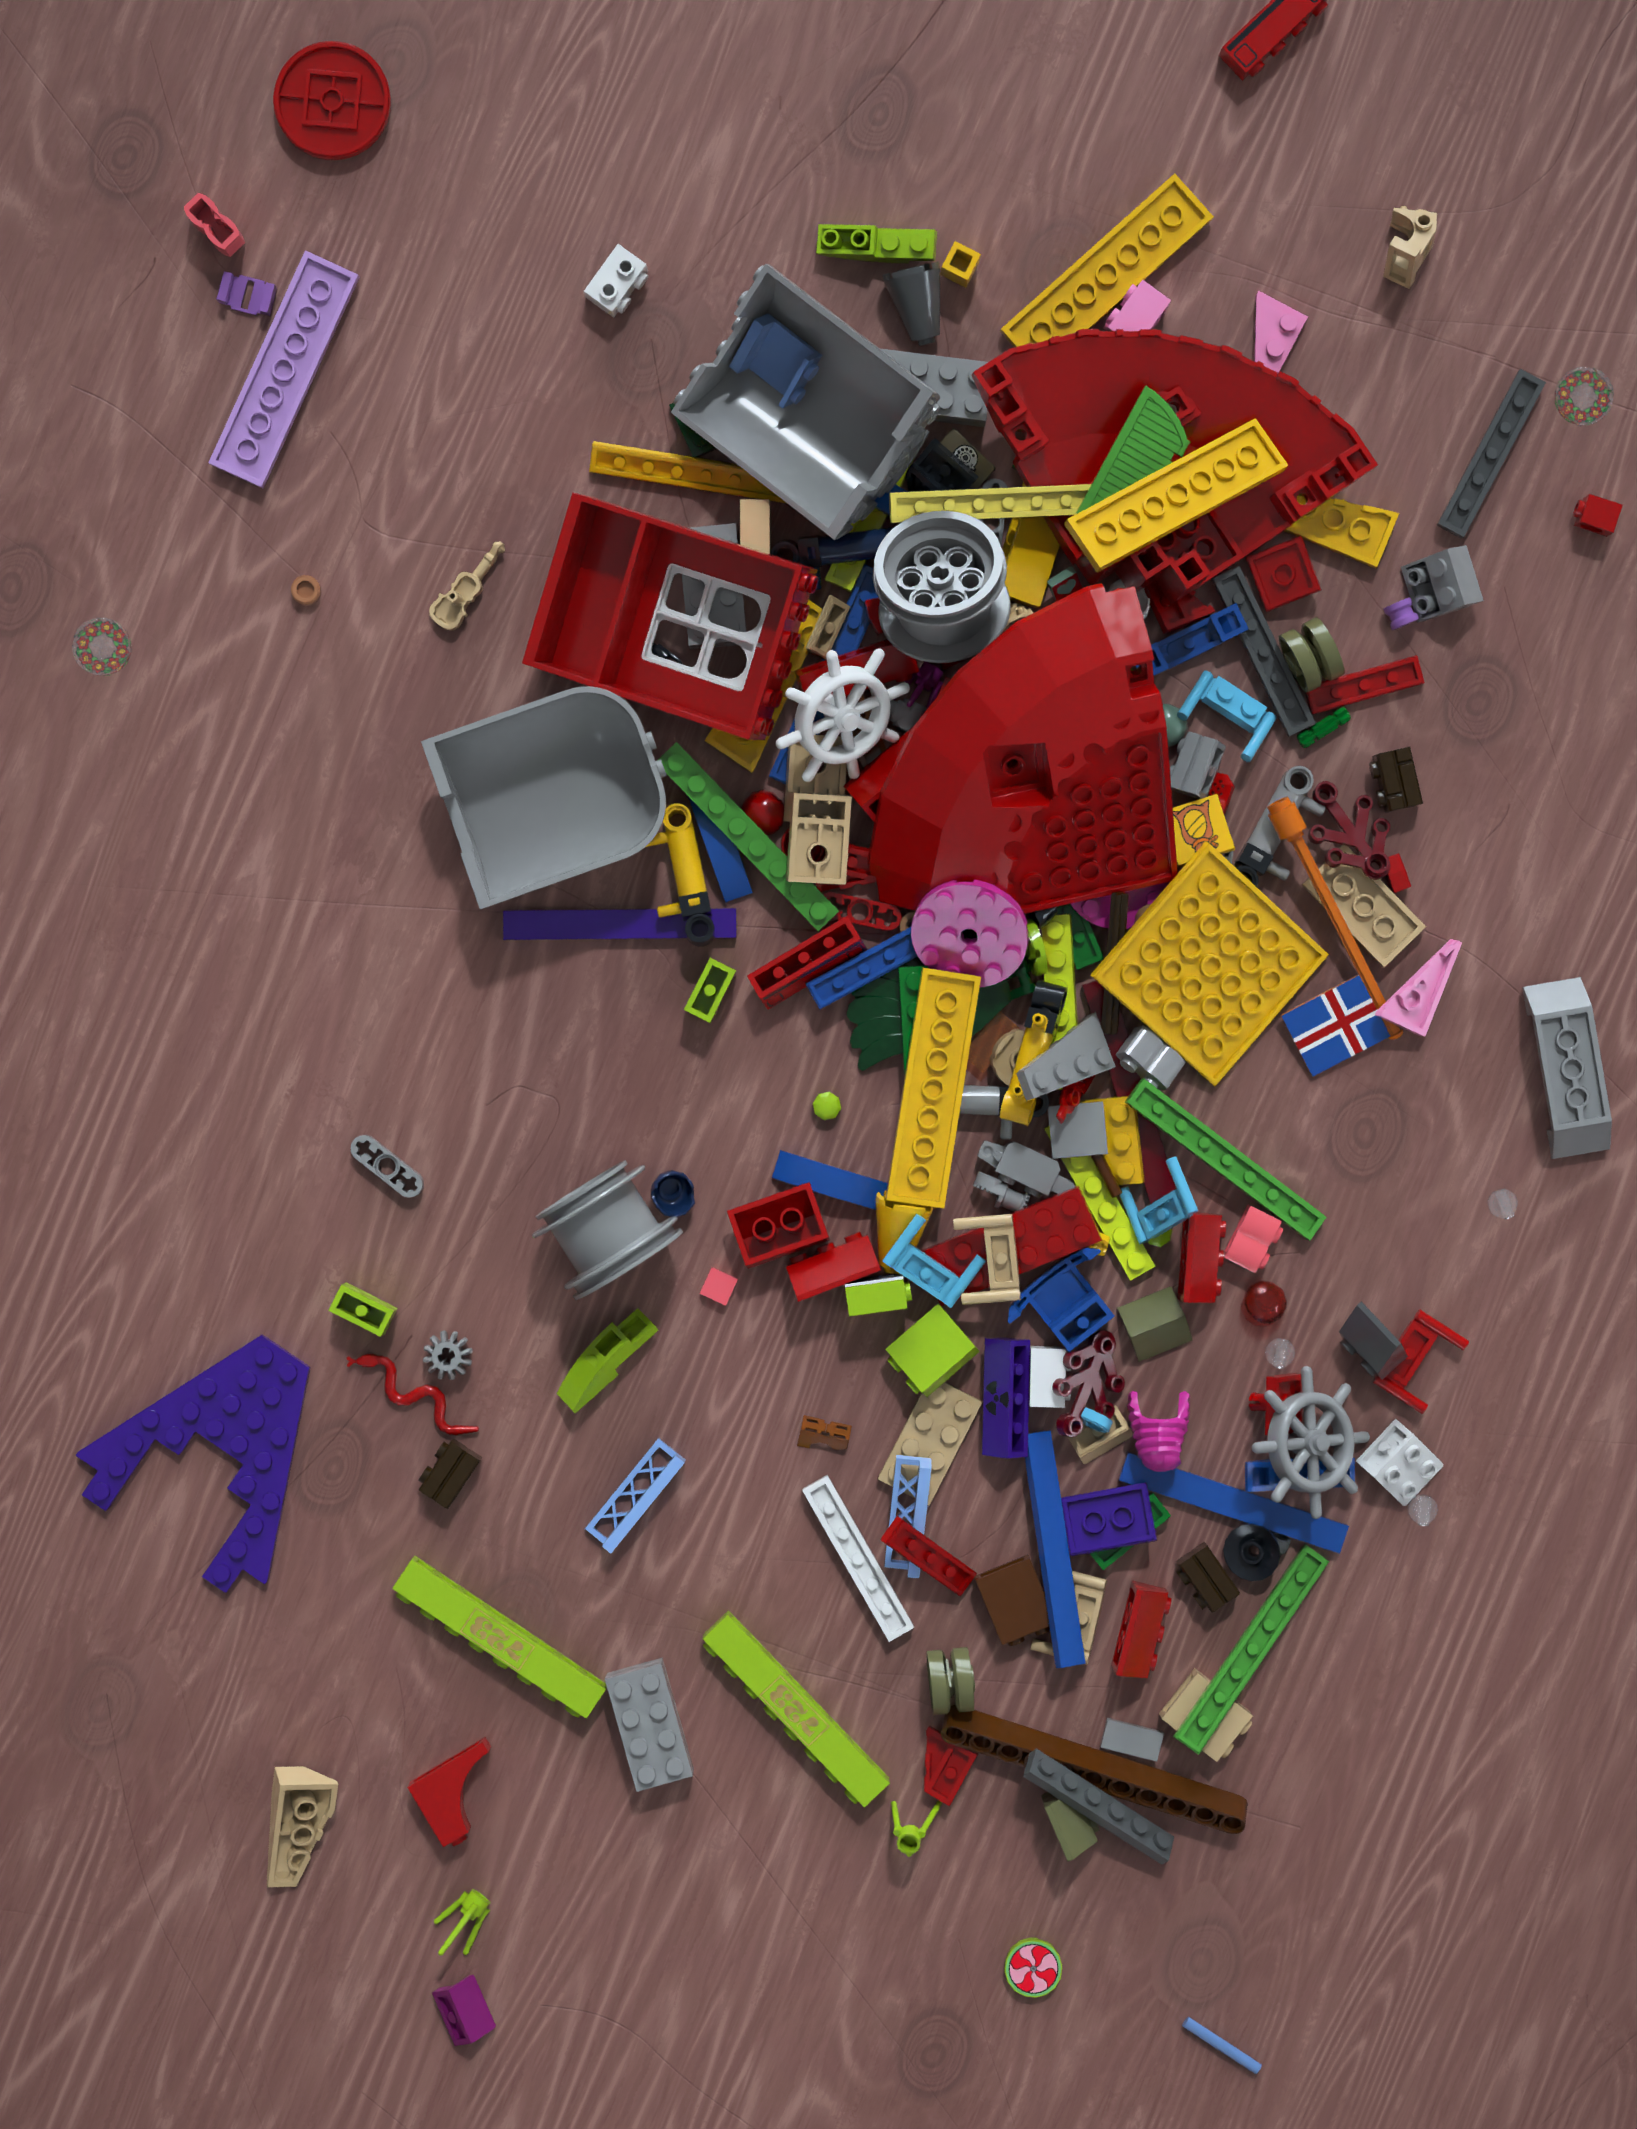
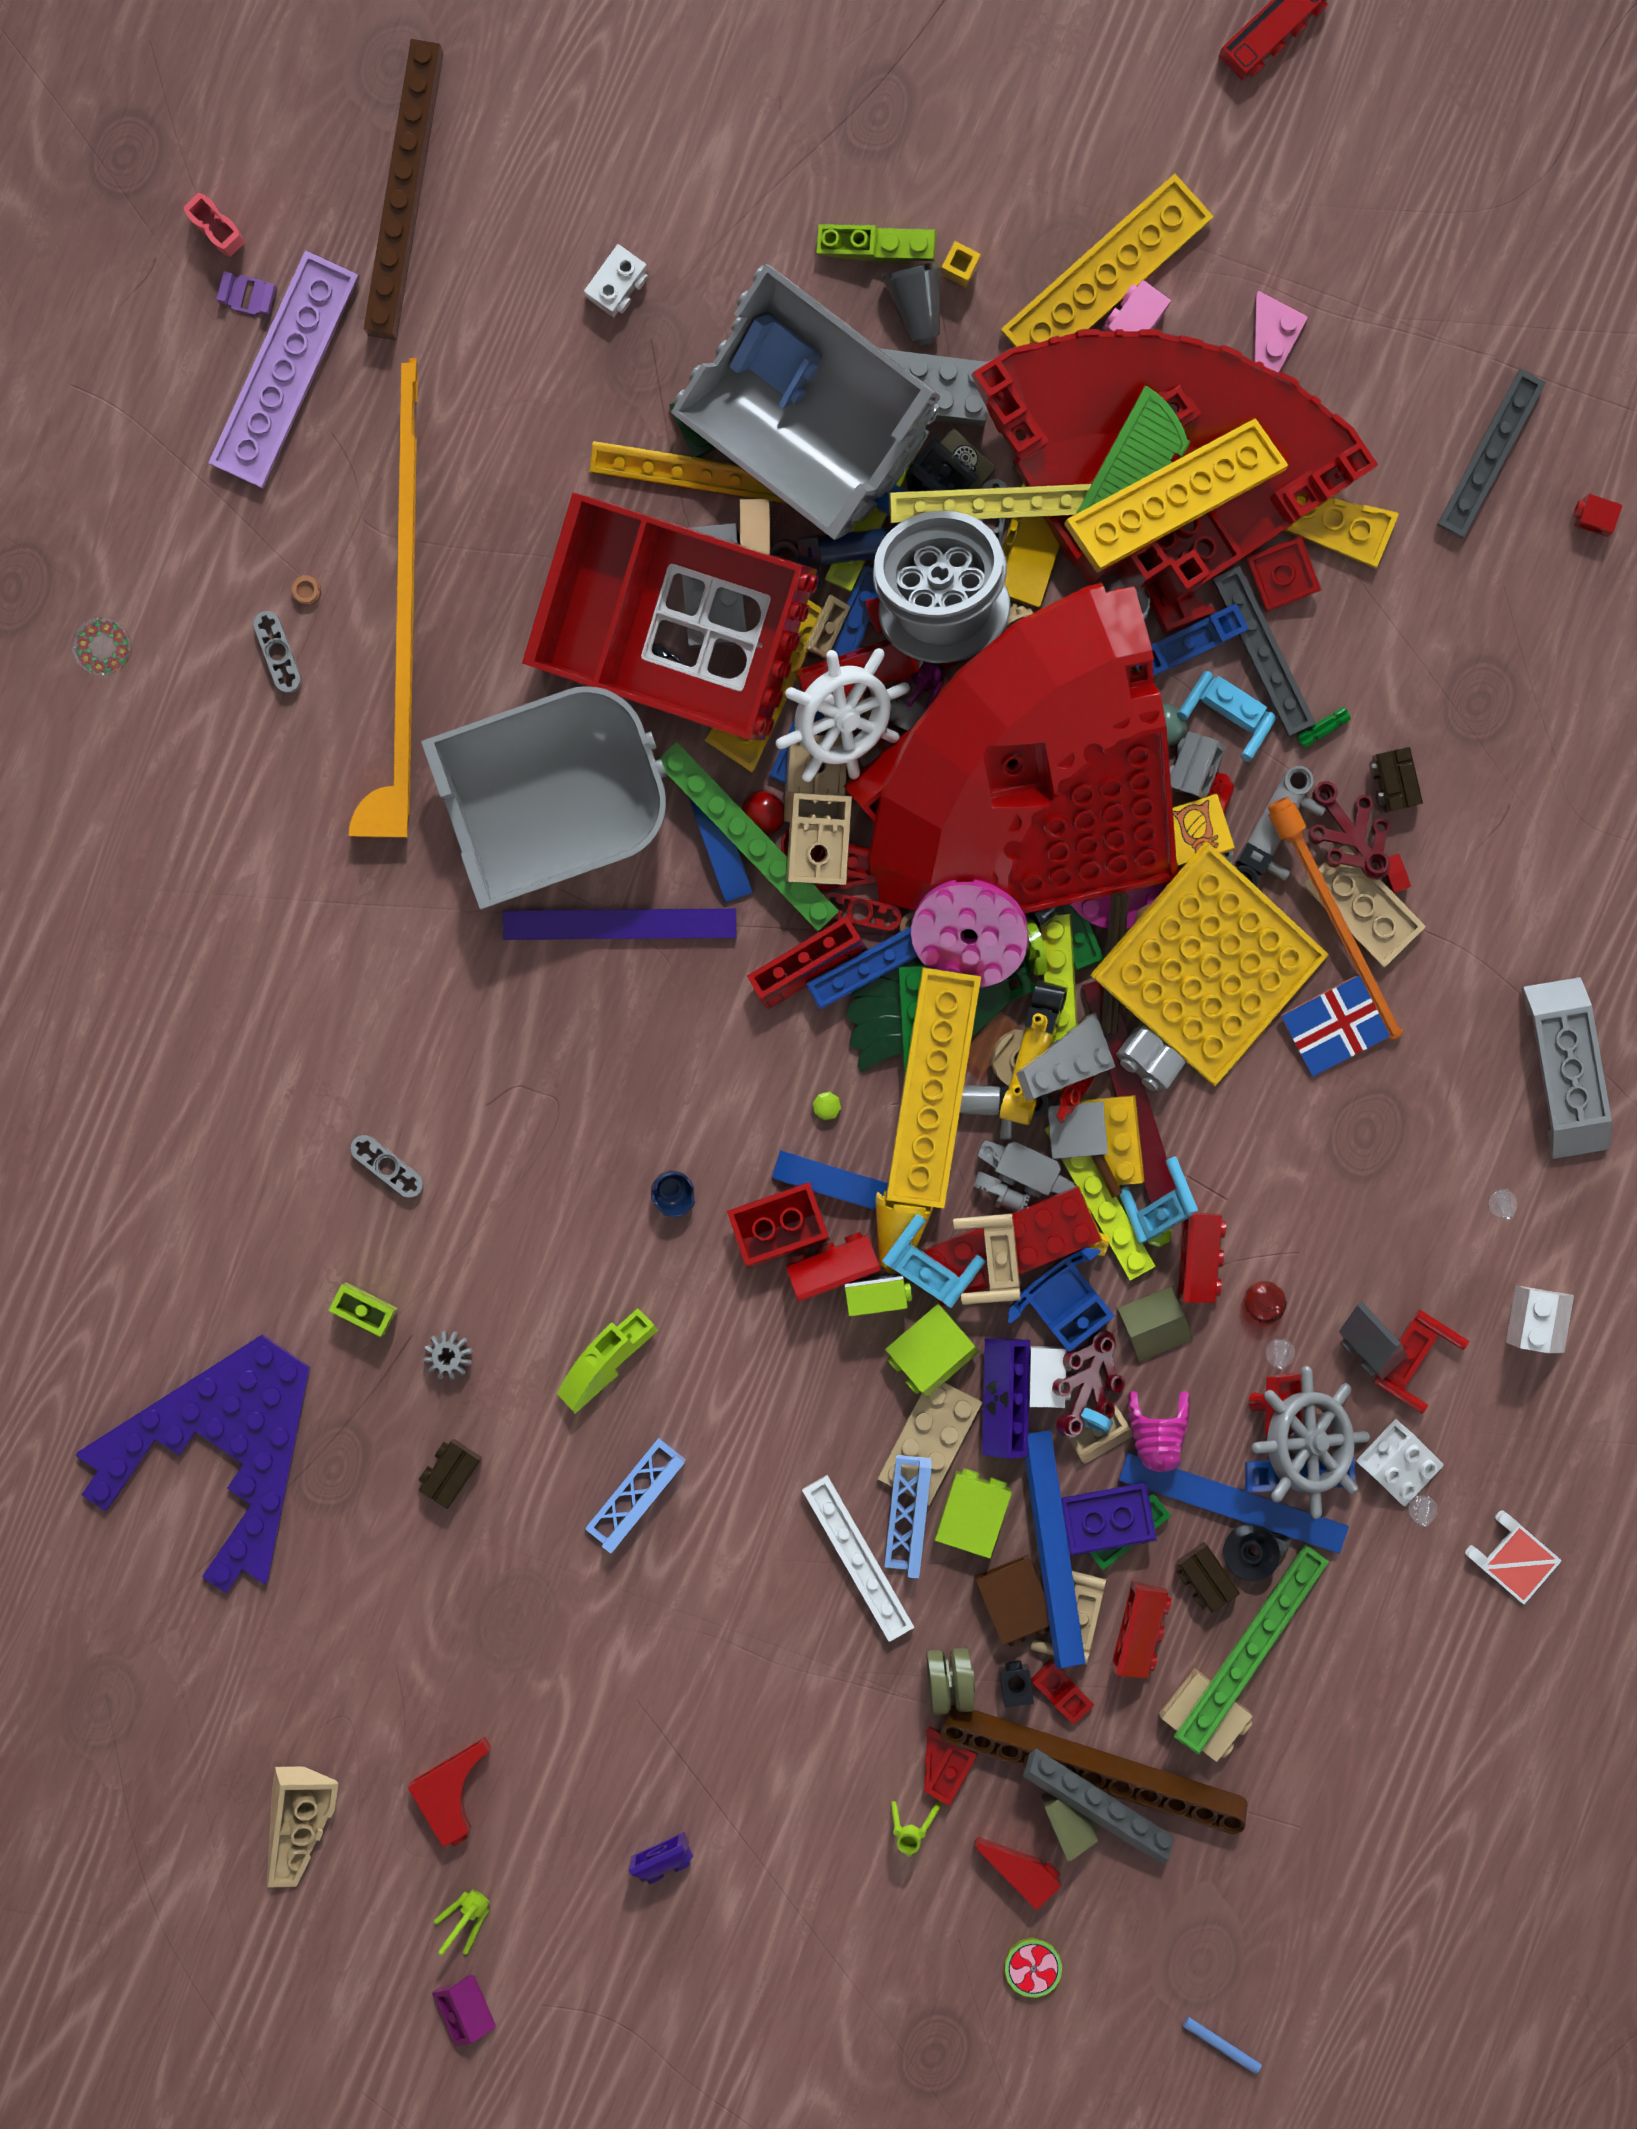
(277, 629): none -> light grey beam
(332, 100): red plate -> none
(372, 1360): red animal -> none
(387, 808): none -> light orange piece
(403, 189): none -> reddish brown brick
(450, 608): tan piece -> none
(500, 1637): lime brick -> none
(605, 1229): light grey wheel -> none
(649, 1724): light grey brick -> none
(661, 1858): none -> dark purple slope
(688, 875): yellow piece -> none
(710, 990): lime brick -> none
(718, 1286): coral tile -> none
(796, 1709): lime brick -> none
(807, 1438): dark orange piece -> none
(928, 1556): red tile -> none
(973, 1513): none -> lime brick
(1019, 1696): none -> black brick
(1024, 1872): none -> red slope
(1062, 1692): none -> red slope
(1064, 583): sand green tile -> none
(1131, 1739): light grey tile -> none
(1225, 1159): bright green plate -> none
(1252, 1239): coral brick -> none
(1311, 654): olive wheel -> none
(1365, 685): red tile -> none
(1401, 613): medium lavender wheel -> none
(1418, 998): bright pink wing -> none
(1421, 231): tan tile -> none
(1442, 583): light grey slope -> none
(1518, 1561): none -> coral flag
(1539, 1320): none -> white slope
(1584, 396): clear tile -> none

